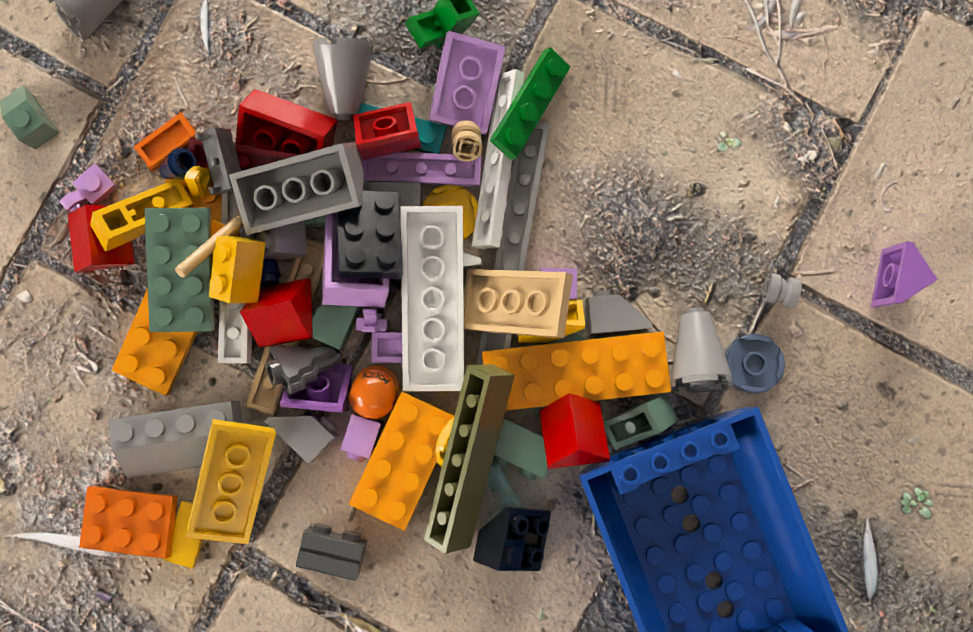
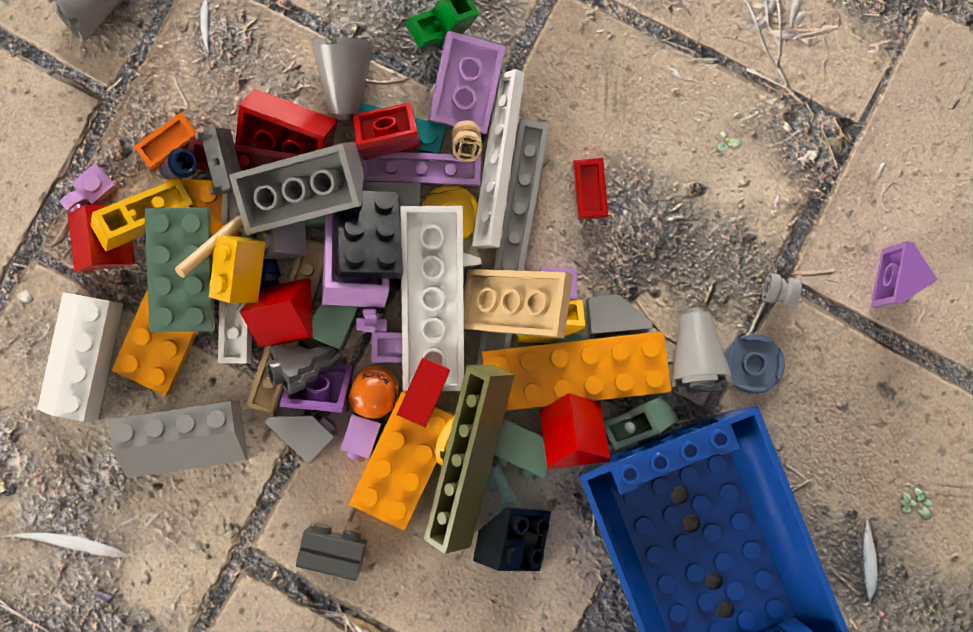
(27, 118): sand green slope -> none
(80, 357): none -> white slope
(128, 522): orange plate -> none
(184, 550): yellow tile -> none
(198, 180): yellow tile -> none
(230, 482): yellow plate -> none
(423, 392): none -> red tile
(530, 104): green plate -> none
(590, 189): none -> red tile

